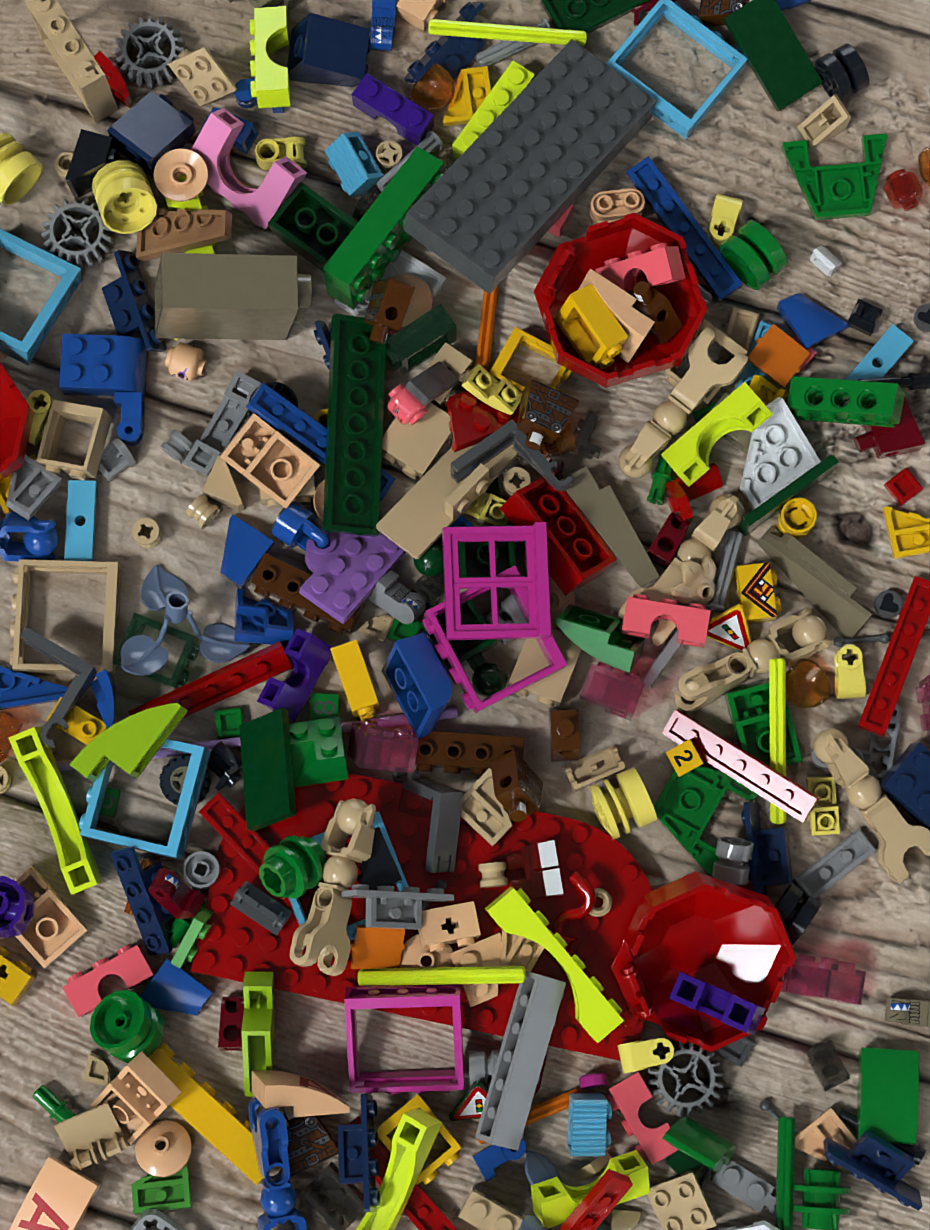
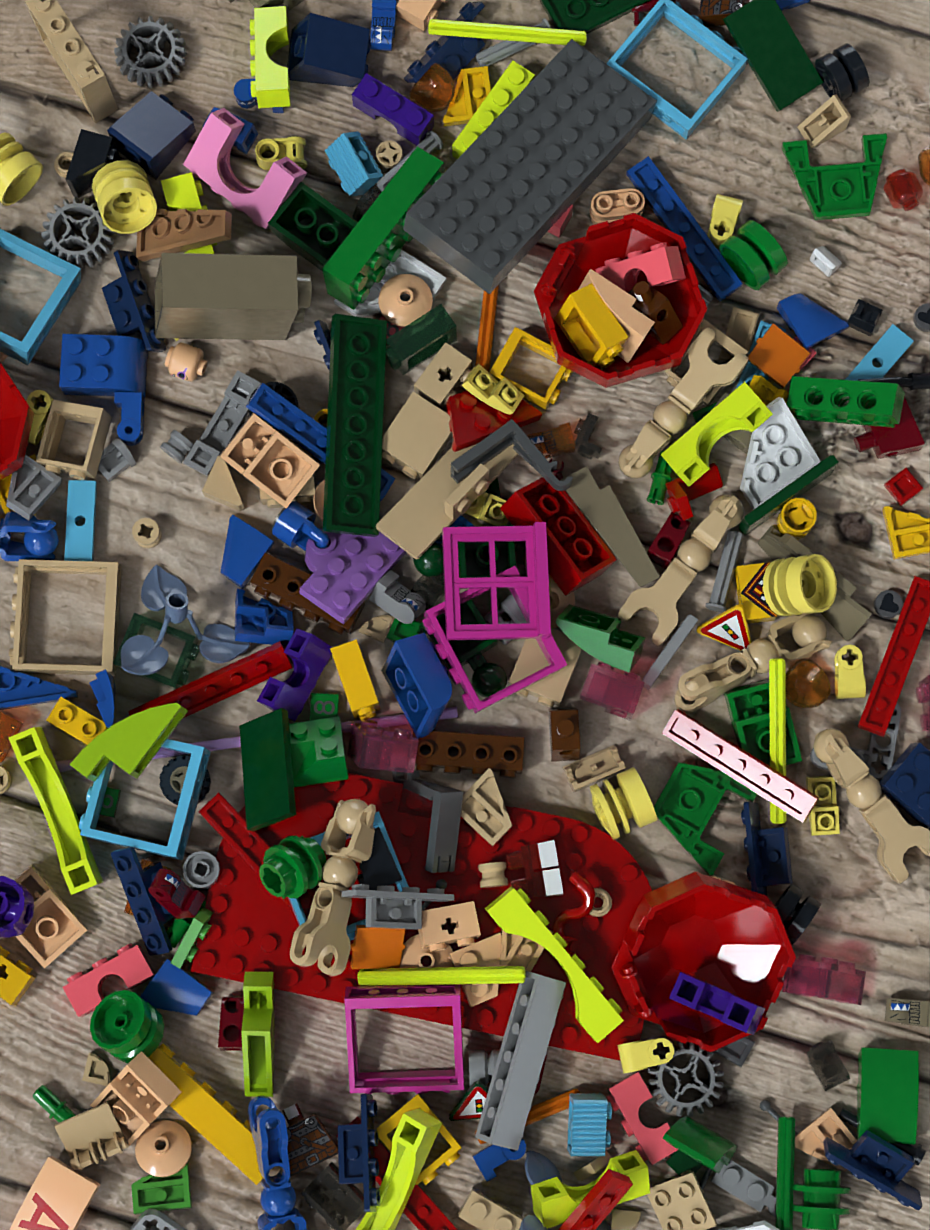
(77, 687): dark grey hinge -> none
(115, 79): red slope -> none
(178, 163): light nougat dish -> none
(202, 75): tan hinge -> none
(202, 511): tan wheel -> none
(224, 765): black bracket -> none
(228, 722): green tile -> none
(261, 907): dark grey hinge -> none
(296, 1093): light nougat slope -> none
(388, 299): reddish brown torso -> none
(405, 406): coral head -> none
(431, 383): flat silver tile -> none
(515, 473): tan wheel -> none
(516, 785): reddish brown torso -> none
(543, 413): torso -> none
(593, 1080): dark pink tile -> none
(684, 758): yellow tile -> none
(690, 621): coral arch -> none
(696, 579): tan plate -> none
(732, 860): light grey wheel -> none
(800, 585): none -> light yellow wheel
(835, 864): light grey tile -> none
(840, 641): dark grey hinge -> none

